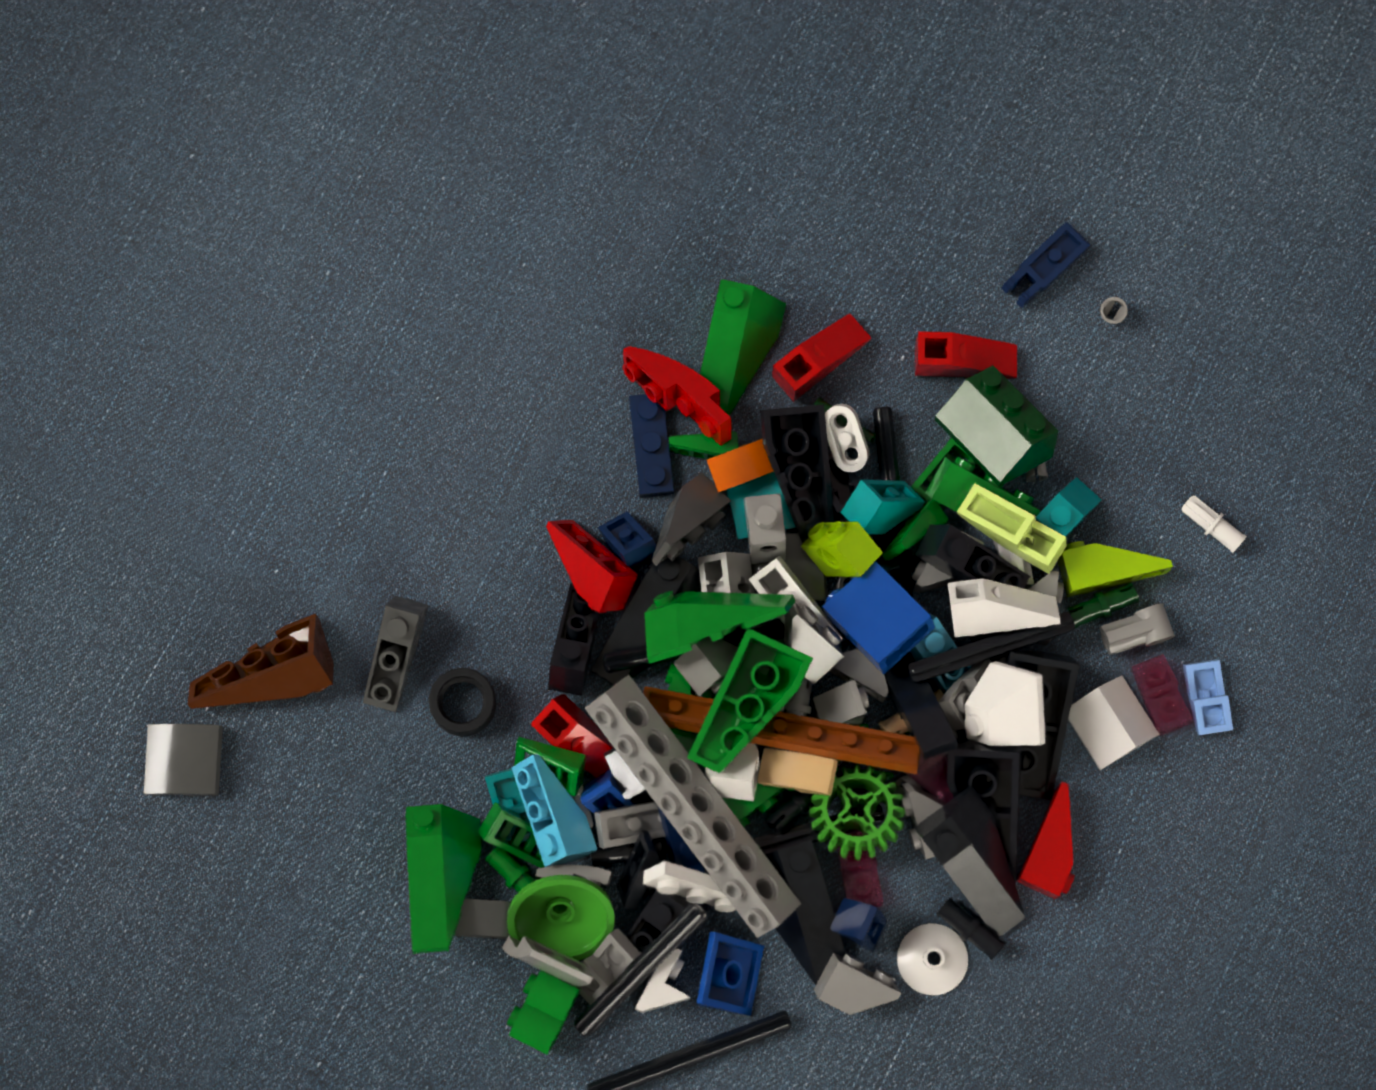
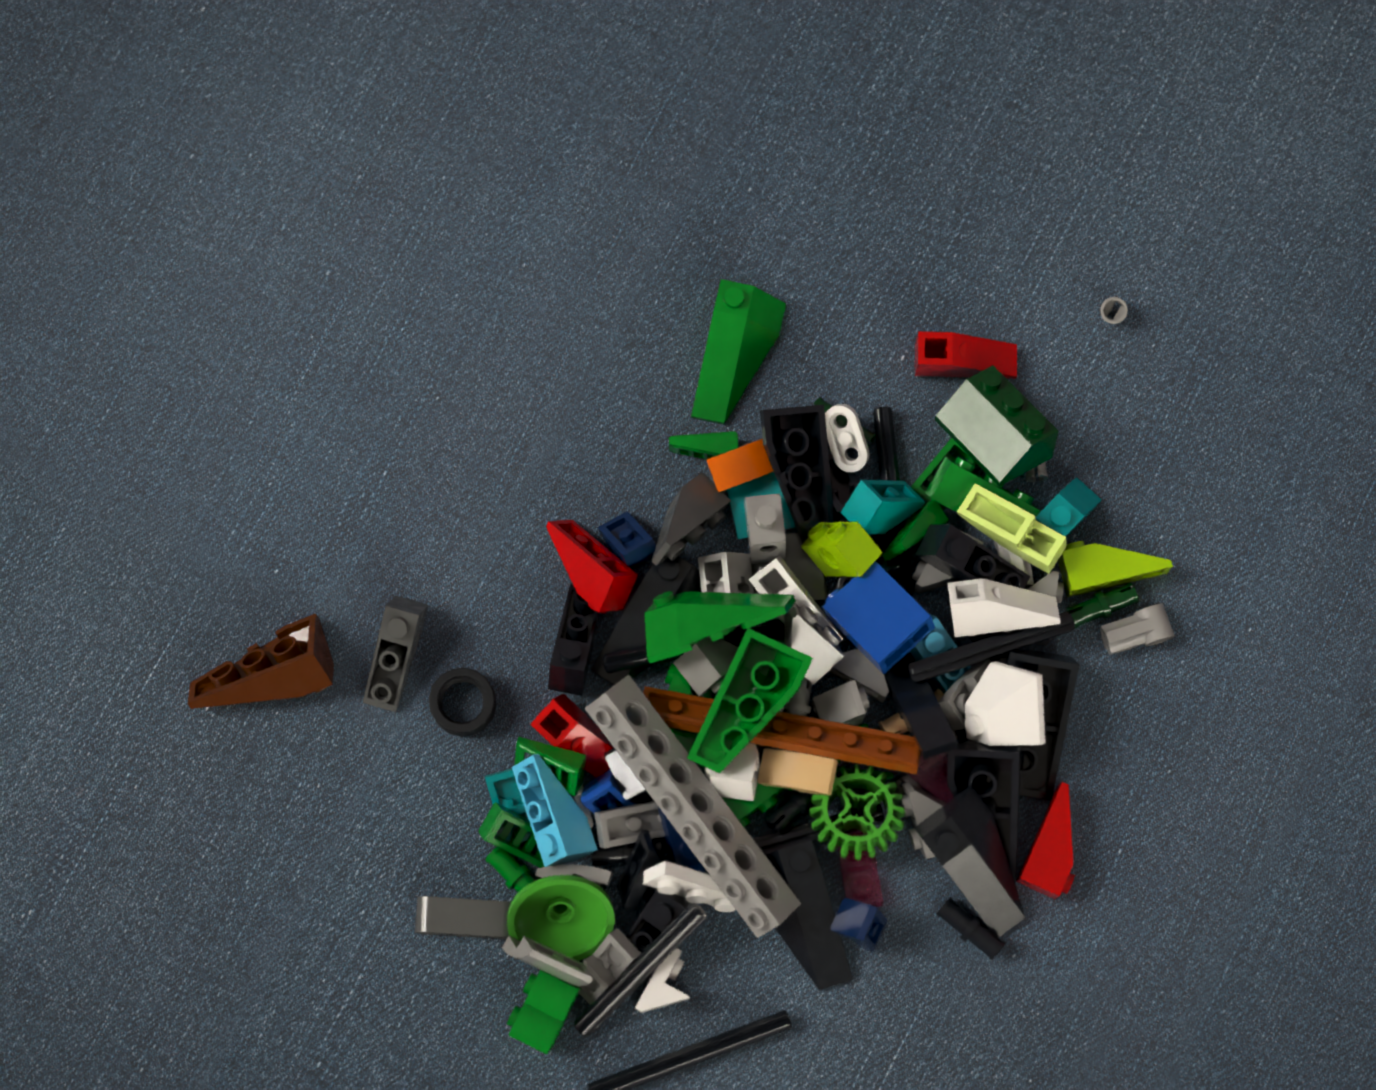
(183, 759): dark grey slope -> none
(440, 862): green wedge -> none
(651, 447): dark blue plate -> none
(676, 384): red slope -> none
(730, 974): blue slope -> none
(819, 356): red slope -> none
(852, 987): light grey slope -> none
(919, 972): white dish -> none
(1048, 262): dark blue hinge -> none
(1111, 722): white slope -> none
(1161, 694): clear pink slope -> none
(1207, 697): light blue slope -> none
(1213, 523): white axle -> none

